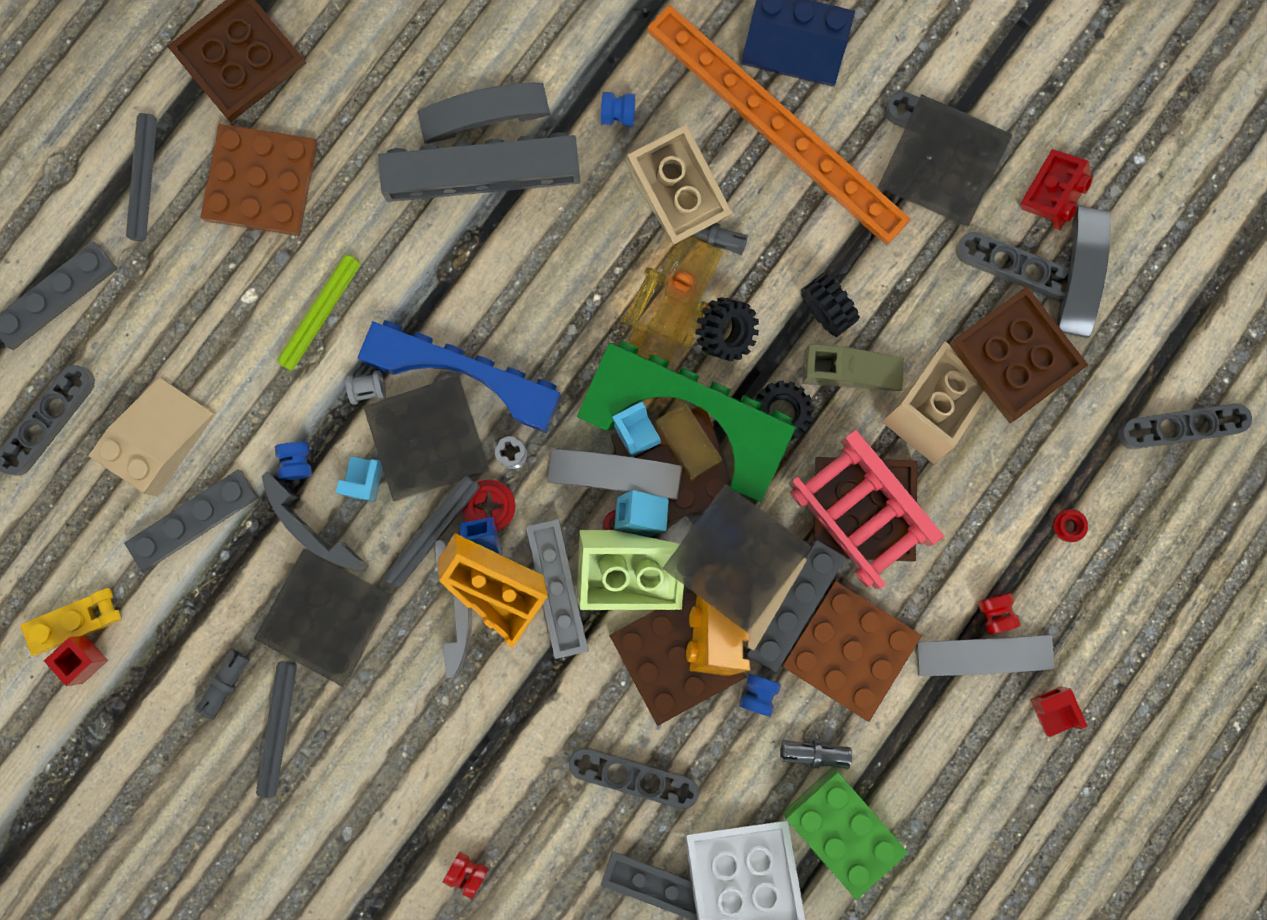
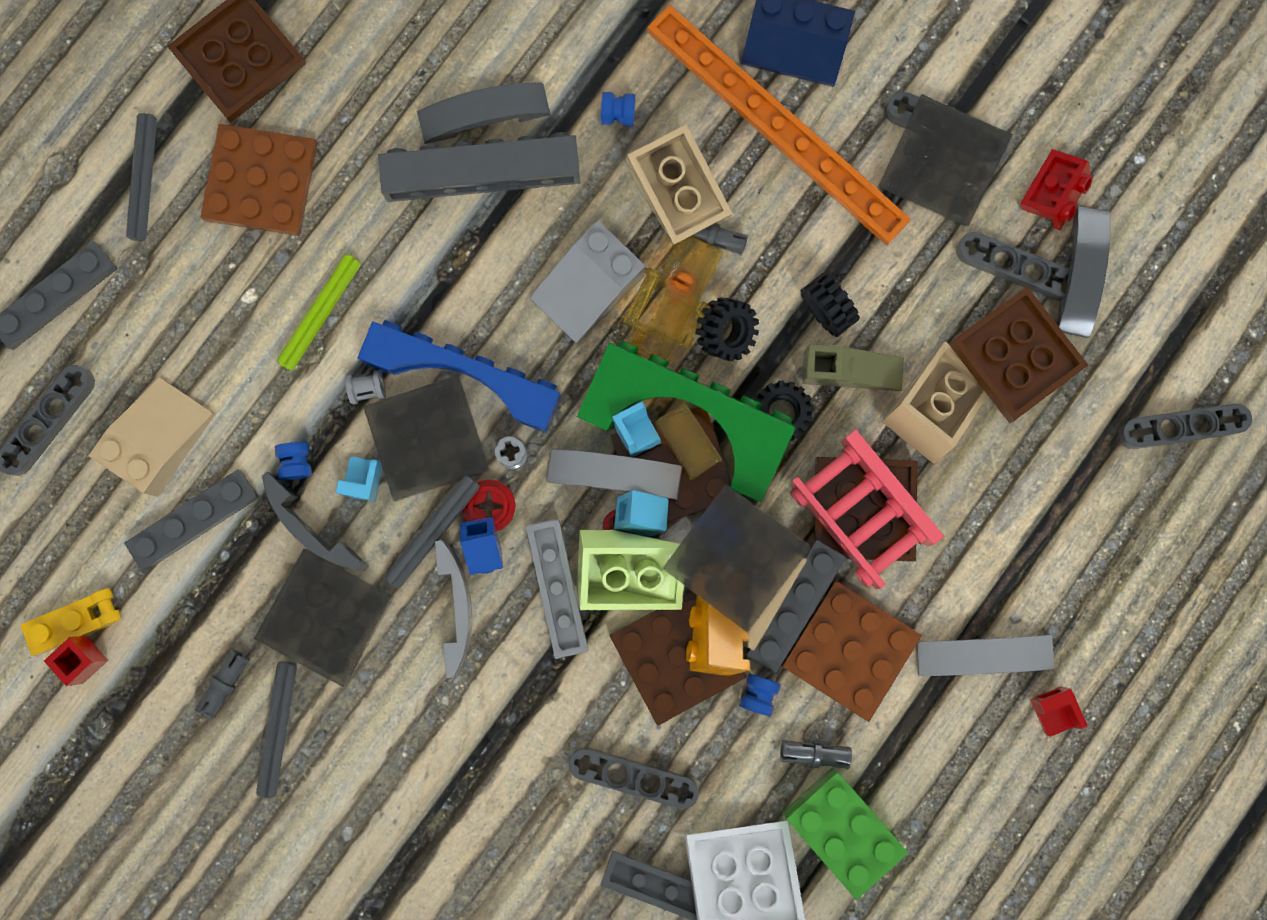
(458, 871): red wheel -> none
(493, 586): light orange wedge -> none
(588, 282): none -> light grey slope
(999, 605): red wheel -> none
(1080, 525): red plate -> none

